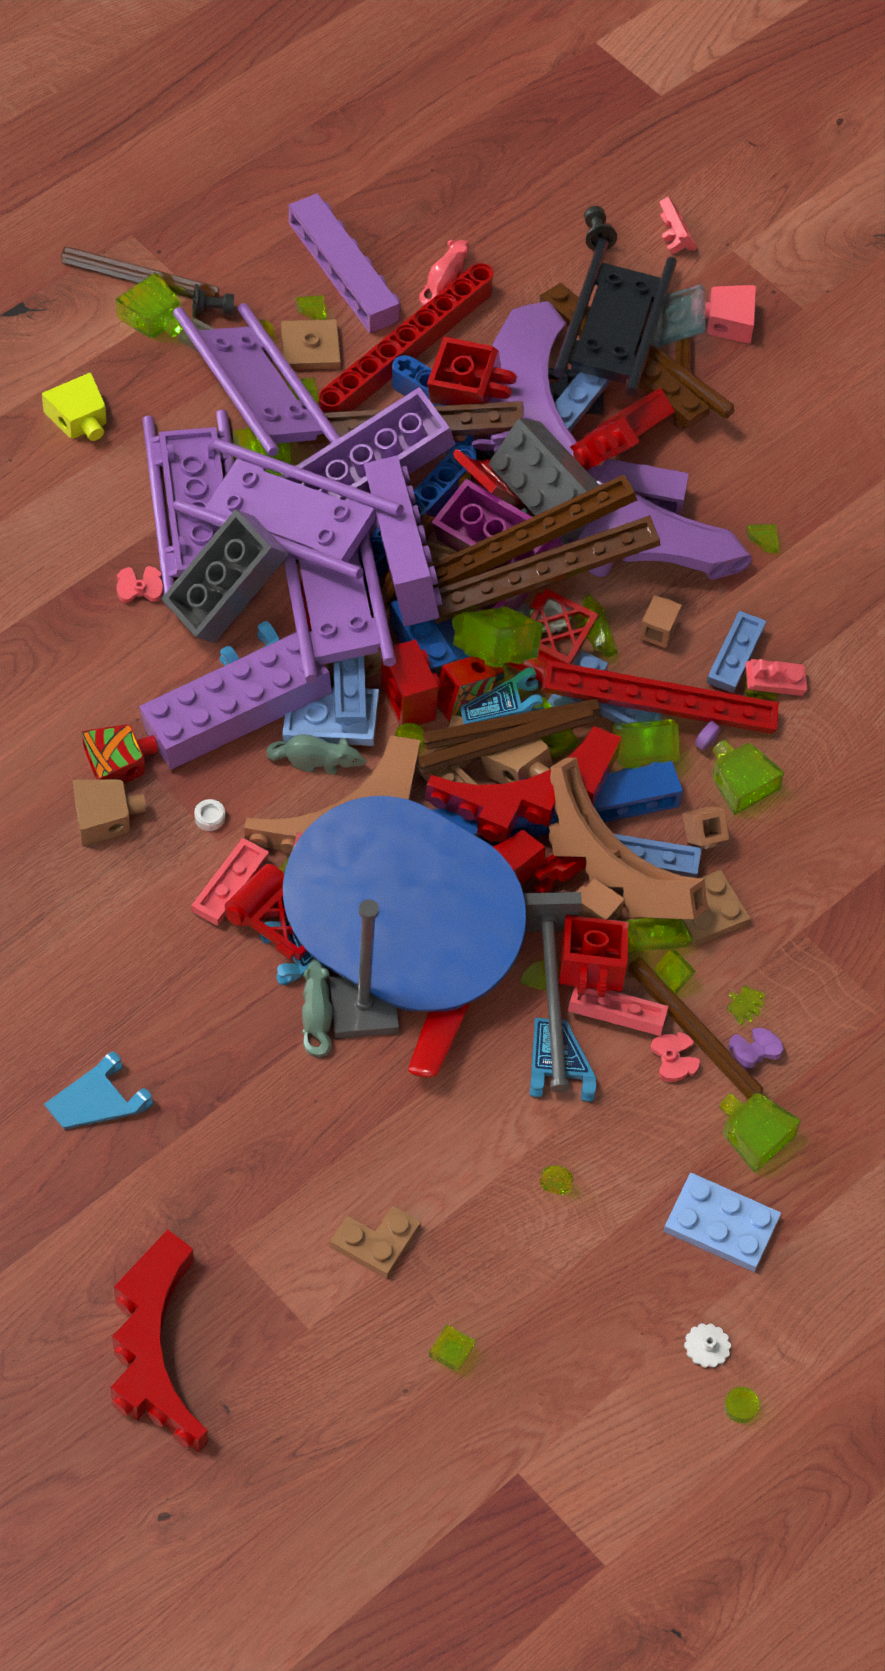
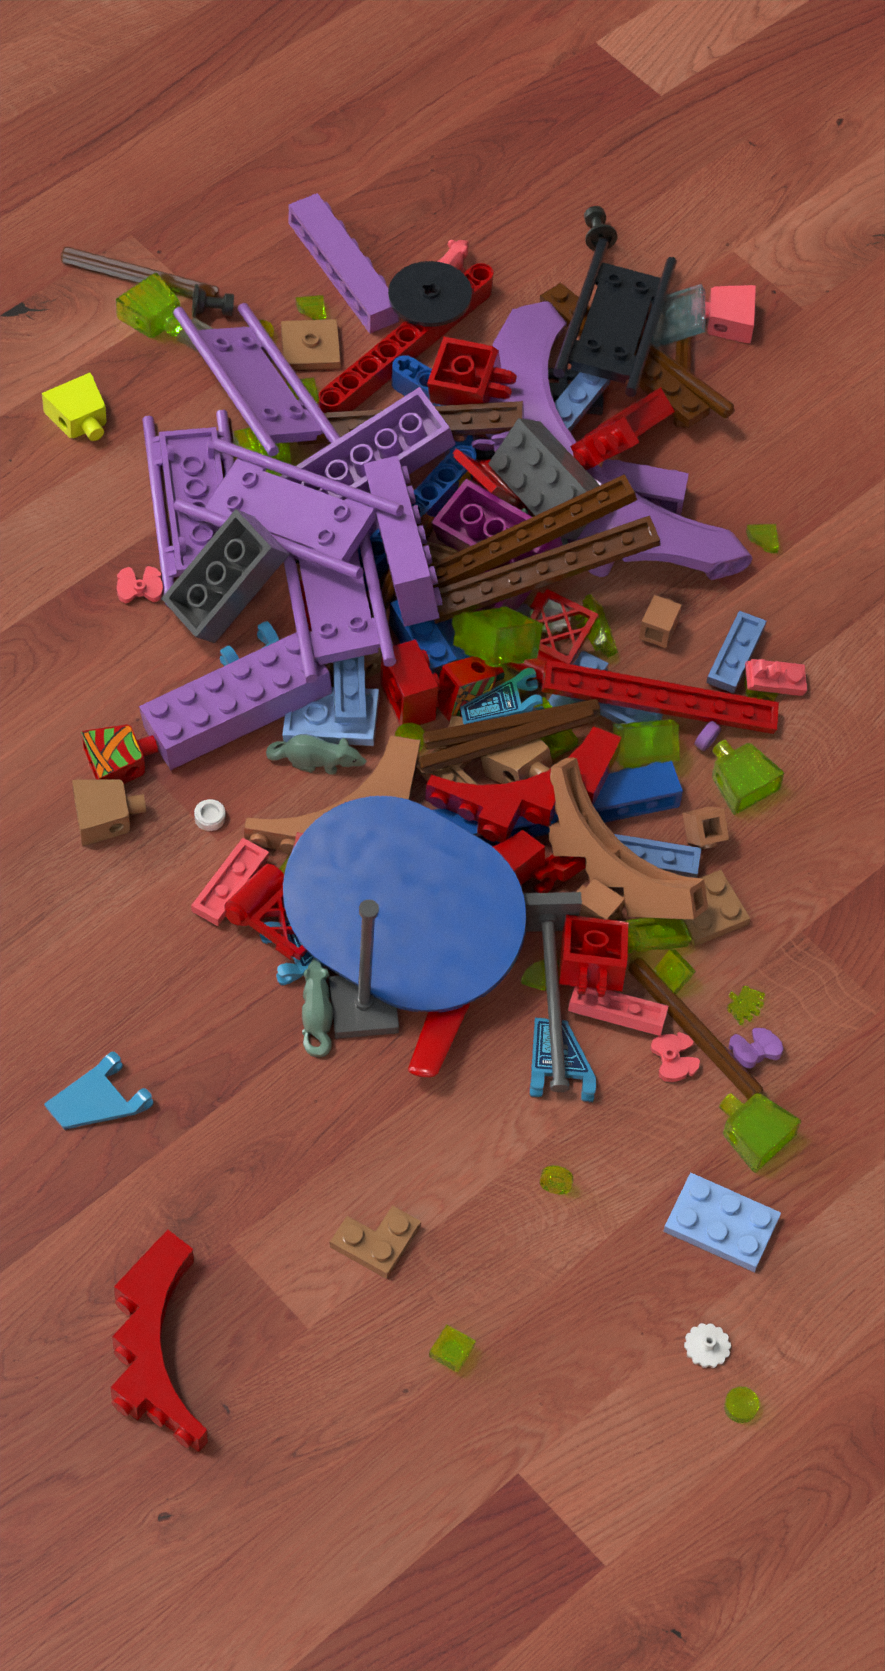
(429, 293): none -> black piece
(679, 230): coral plate -> none

